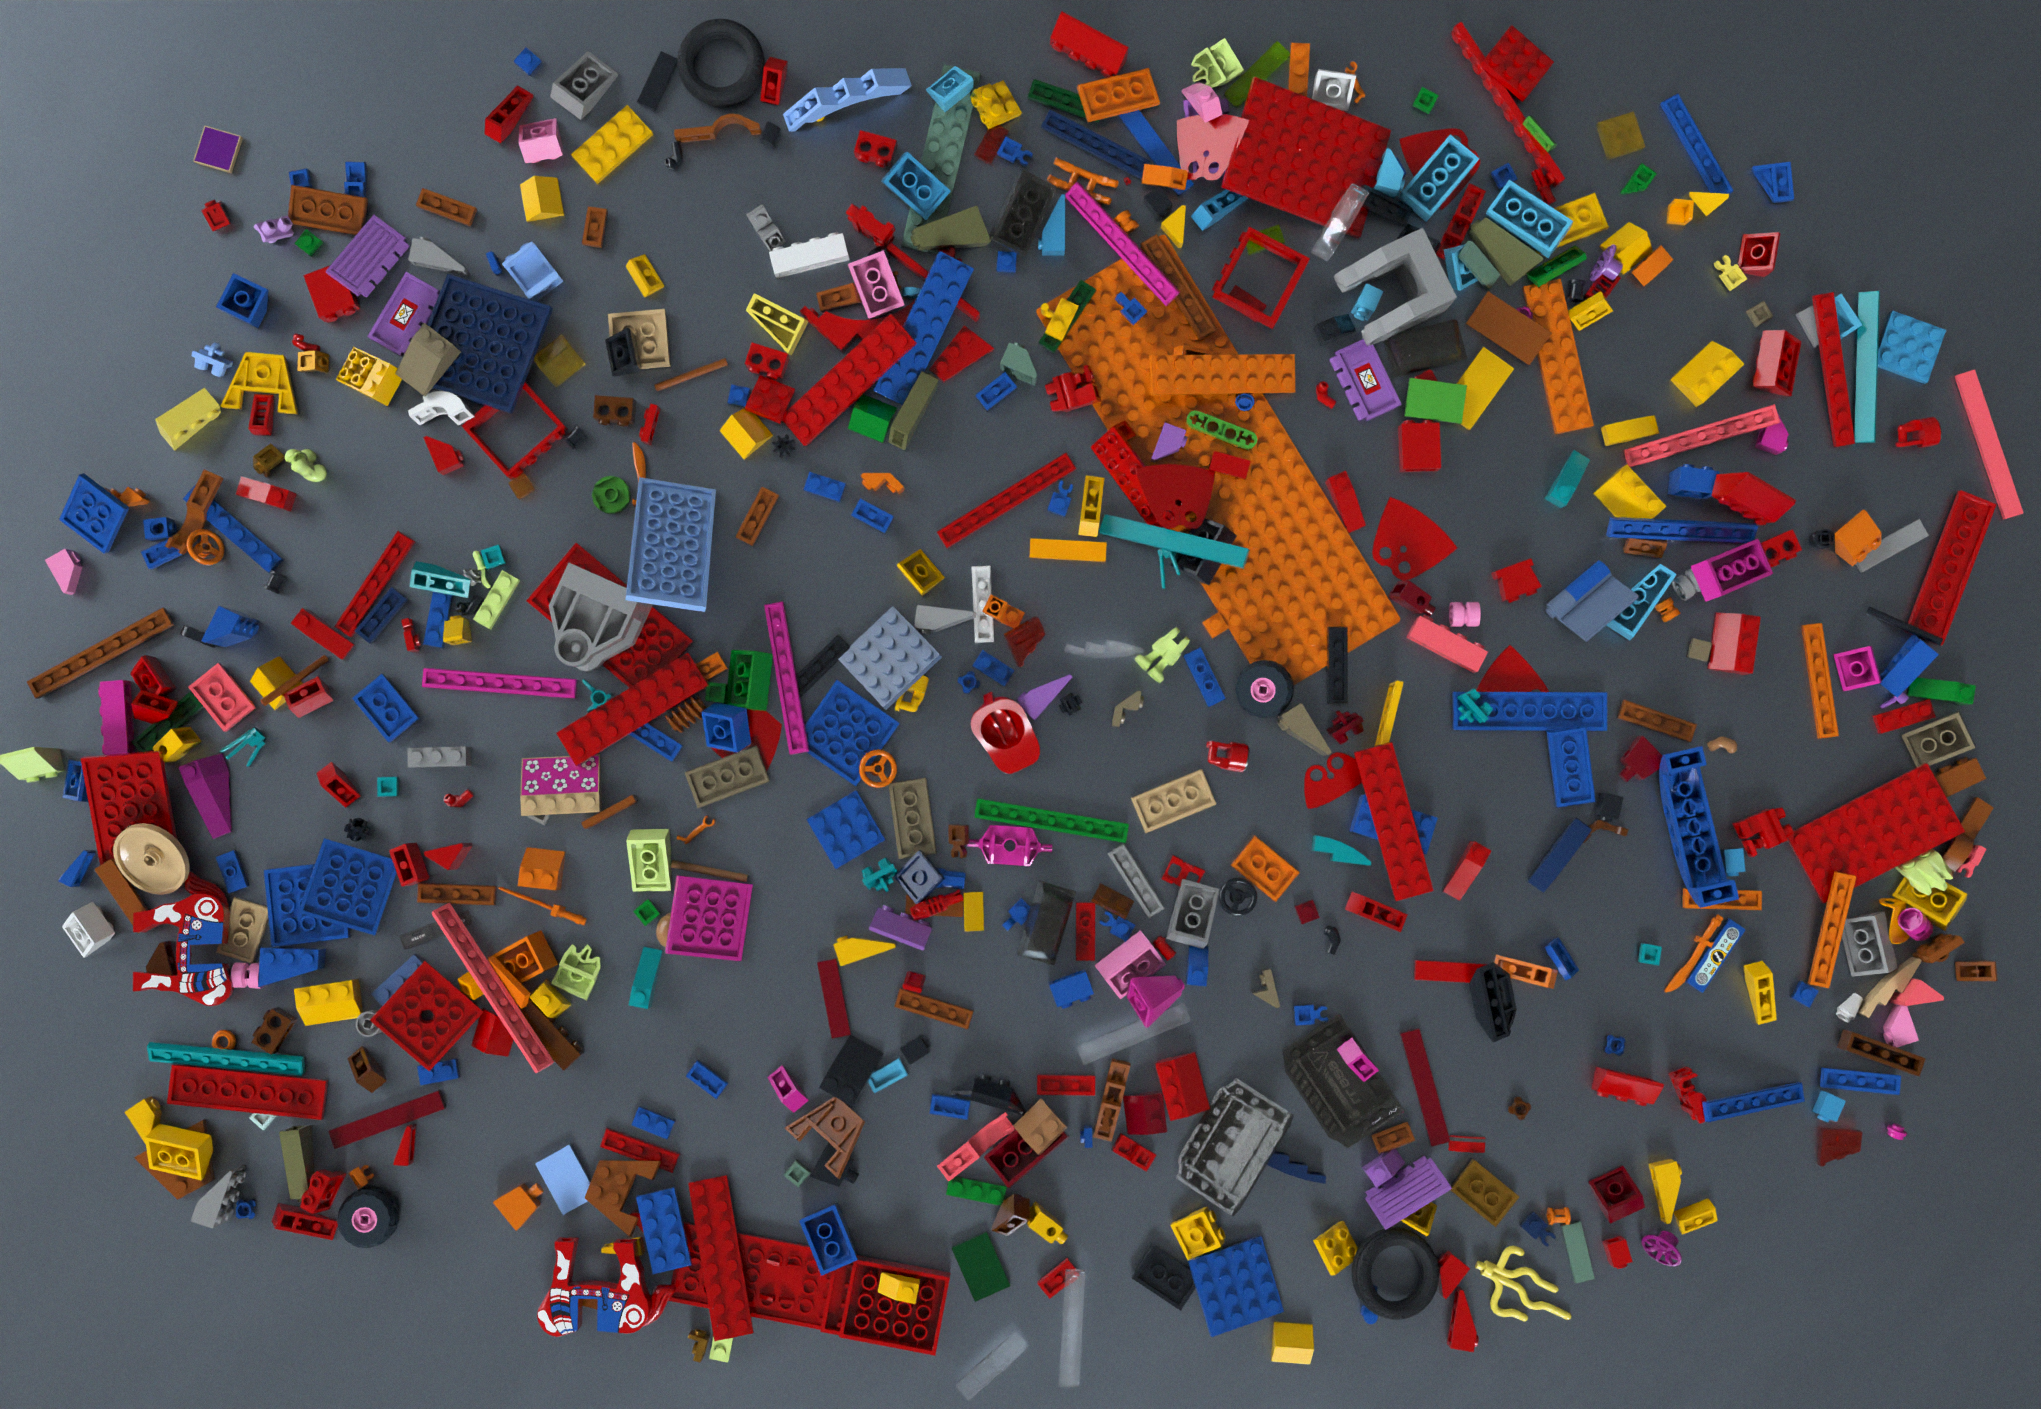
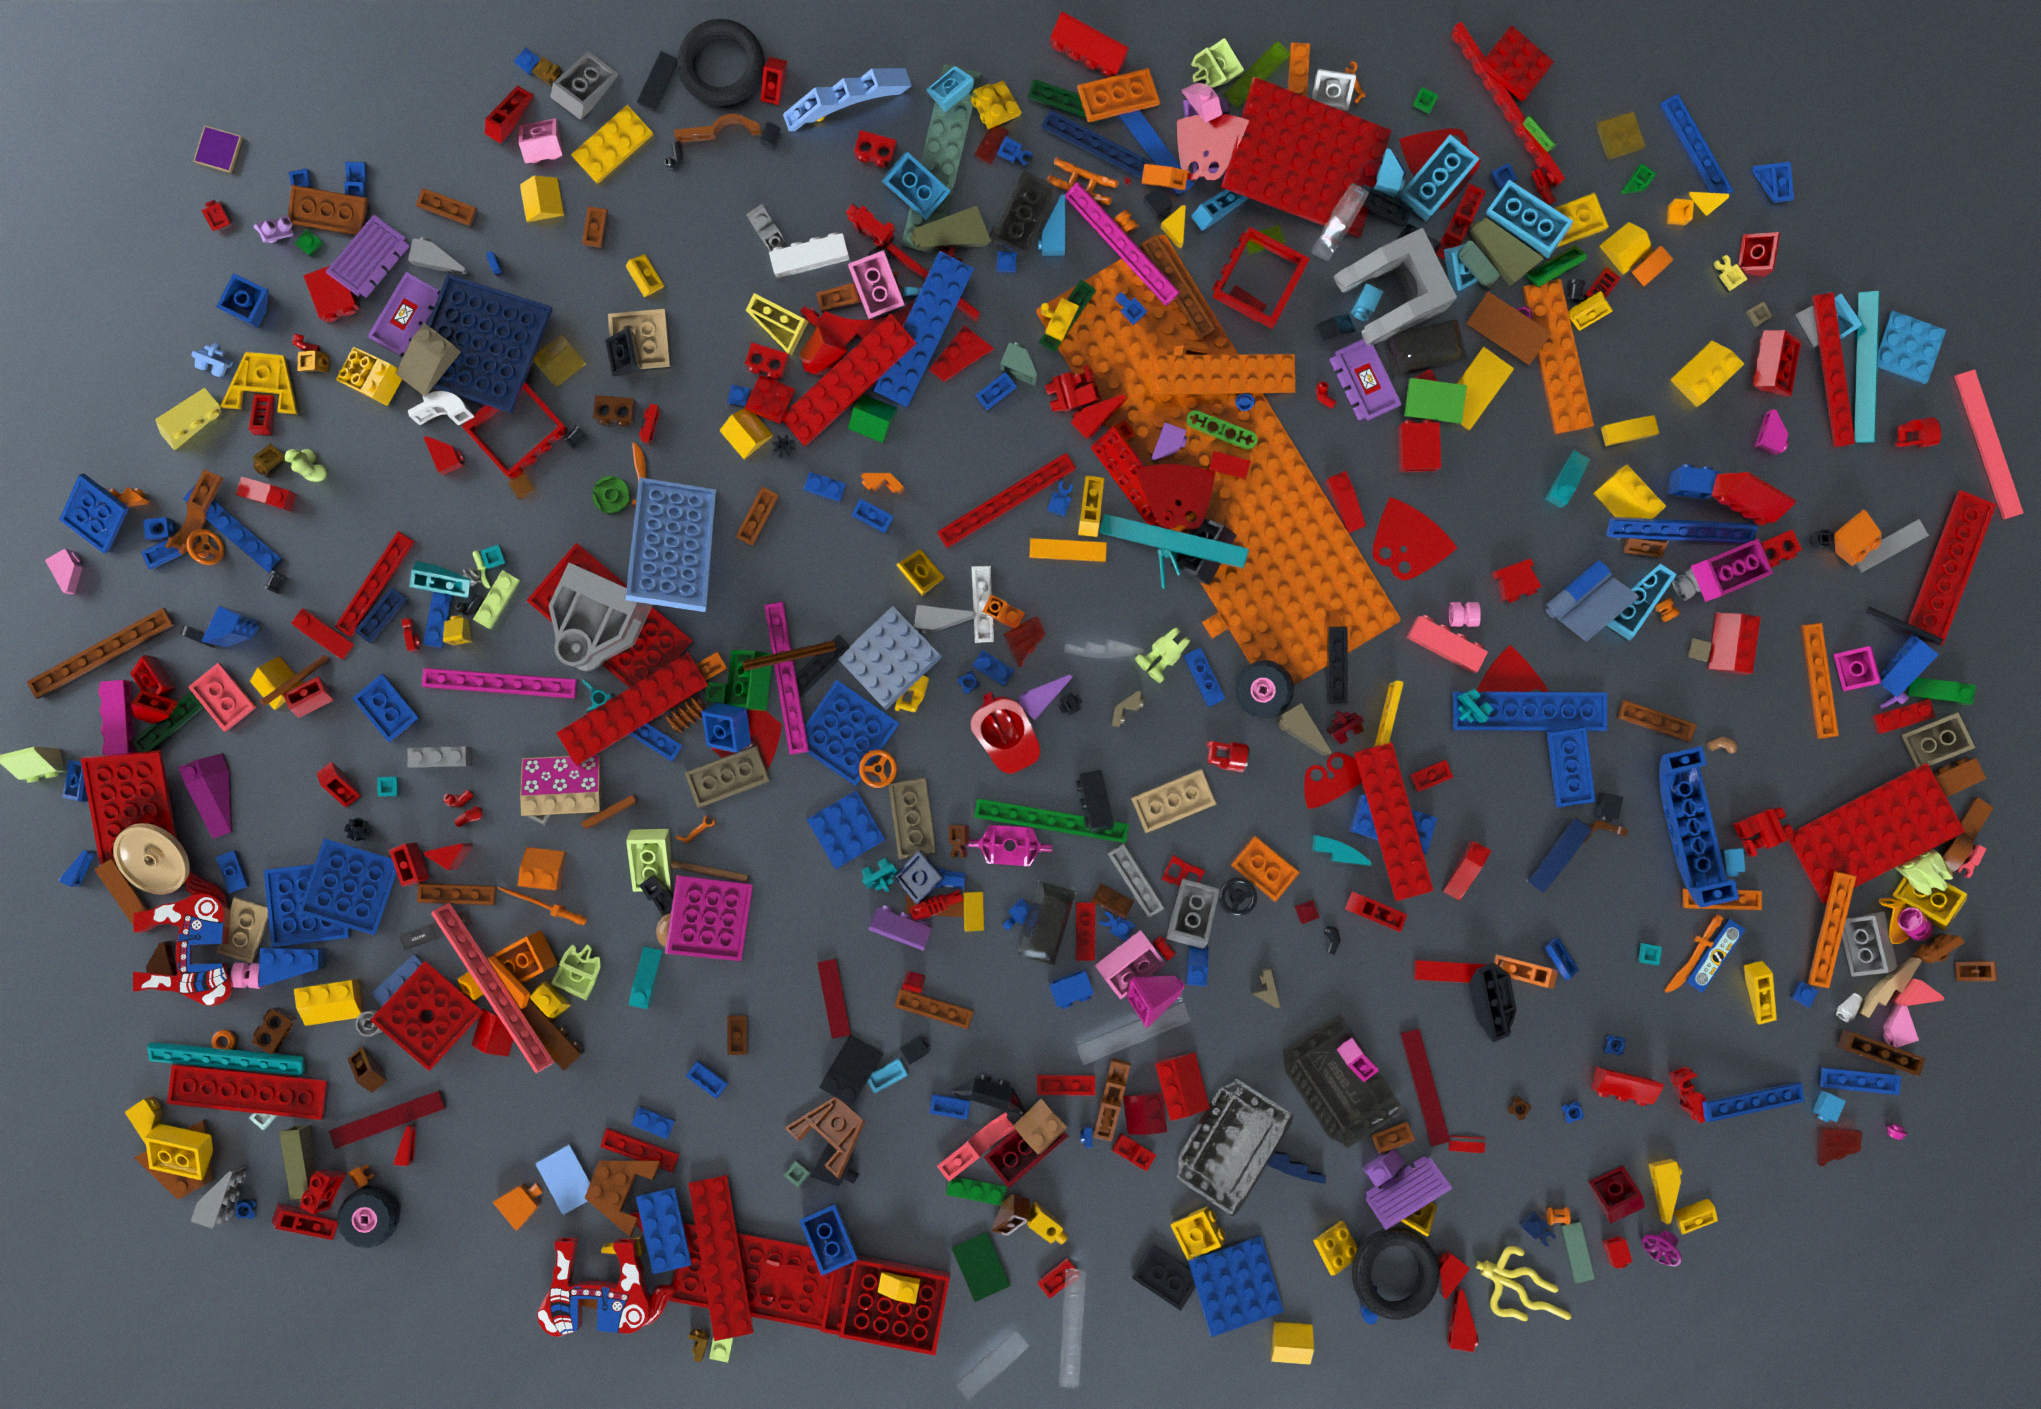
(88, 929): white slope -> none
(177, 743): yellow torso -> none
(251, 737): teal plant -> none
(440, 1072): blue plate -> none
(468, 816): none -> red arm
(532, 271): light blue panel -> none
(547, 71): none -> pearl gold bracket
(647, 912): green plate -> none
(658, 892): none -> black slope
(691, 374): dark orange bar -> none
(737, 1034): none -> reddish brown plate
(787, 1089): dark pink slope -> none
(789, 655): none -> reddish brown axle
(821, 352): none -> red slope
(855, 949): yellow slope -> none
(912, 410): olive slope -> none
(1093, 417): none -> red slope
(1094, 801): none -> black brick
(1306, 1014): blue plate -> none
(1412, 598): dark red torso -> none
(1431, 775): none -> red plate
(1484, 1192): pearl gold plate -> none
(1578, 1115): none -> blue plate
(1608, 267): medium lavender wheel -> none
(1640, 760): dark red torso -> none
(1701, 436): coral tile -> none

